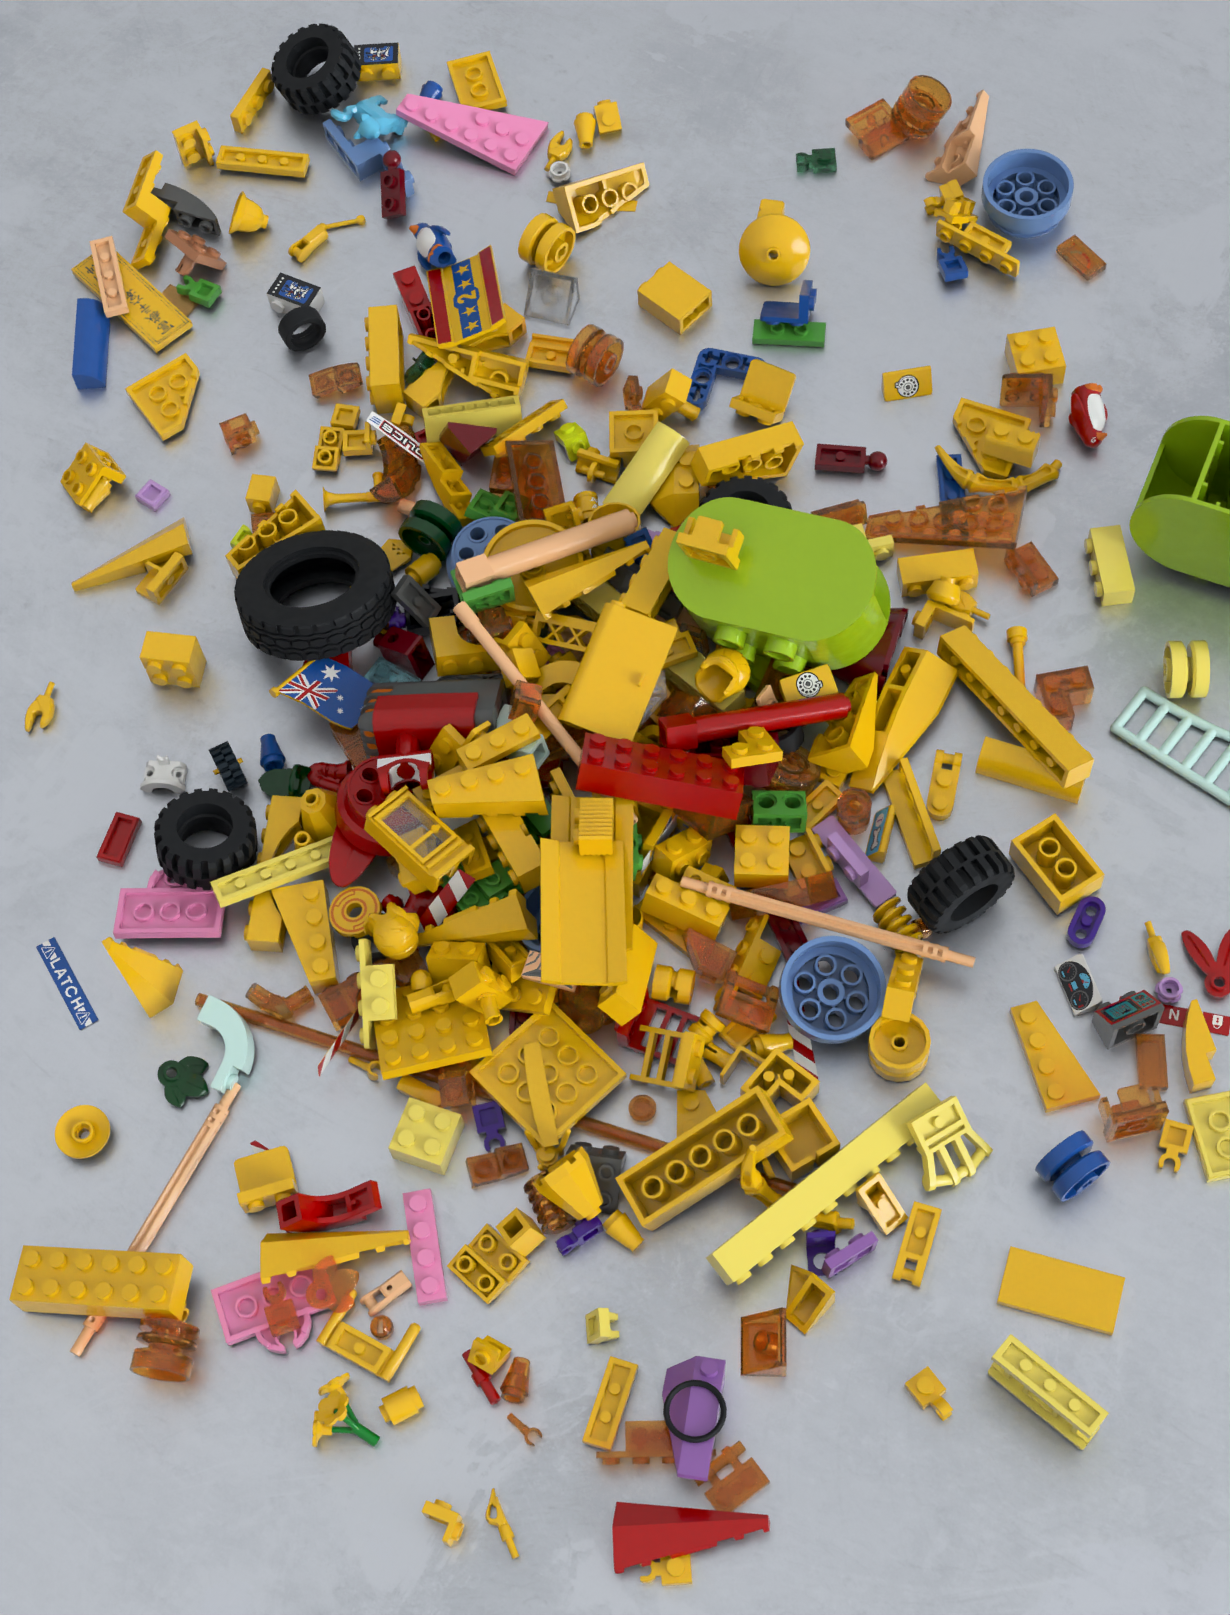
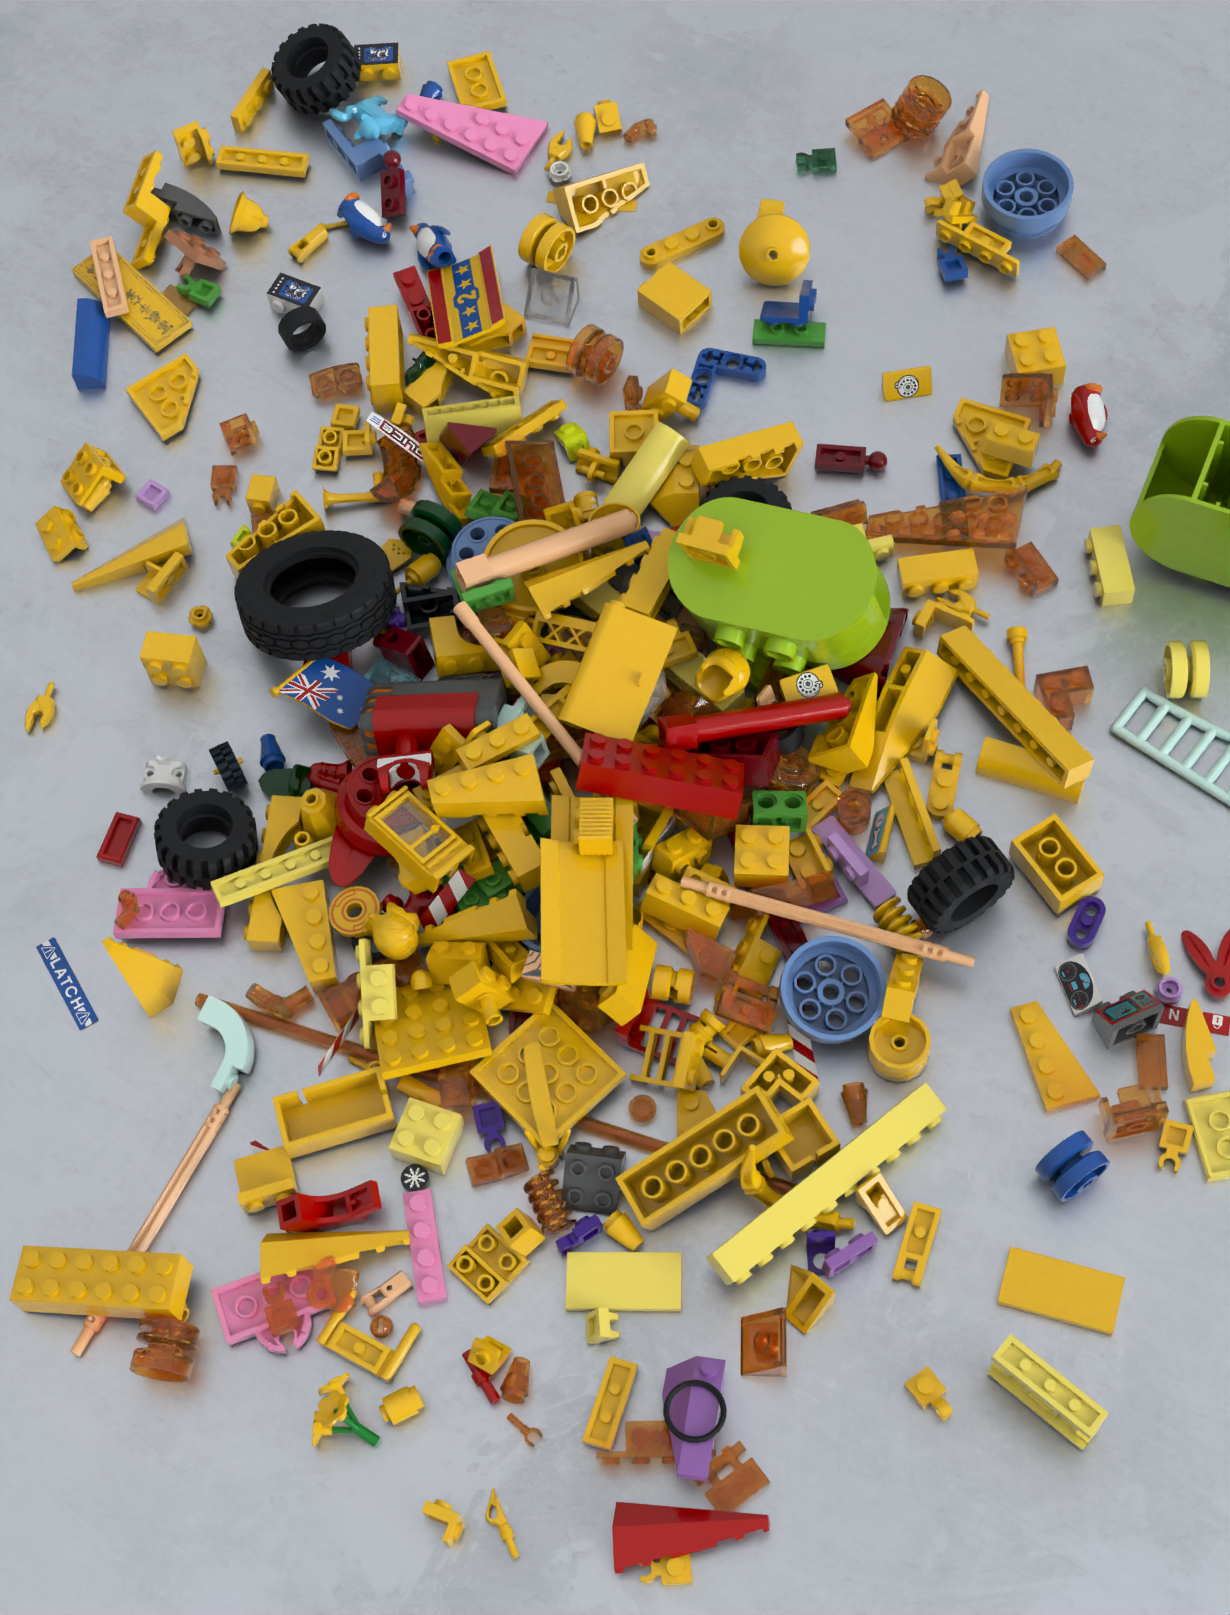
(60, 533): none -> yellow bracket
(74, 1123): yellow dish -> none
(130, 909): none -> clear orange arm
(186, 1082): dark green plate -> none
(203, 621): none -> yellow plate
(222, 481): none -> clear orange plate
(335, 1112): none -> yellow piece
(363, 220): none -> blue animal
(415, 600): dark grey plate -> none
(415, 1178): none -> black tile
(430, 997): yellow bar -> none
(525, 699): clear orange panel -> none
(572, 1185): yellow cone -> none
(624, 1281): none -> light yellow tile
(639, 127): none -> clear orange arm
(682, 243): none -> yellow plate
(753, 748): yellow plate -> none
(764, 392): yellow bracket -> none
(855, 1101): none -> clear orange cone
(925, 745): none -> yellow bracket
(939, 1127): light yellow plate -> none
(944, 591): yellow cone -> none
(961, 825): none -> yellow brick

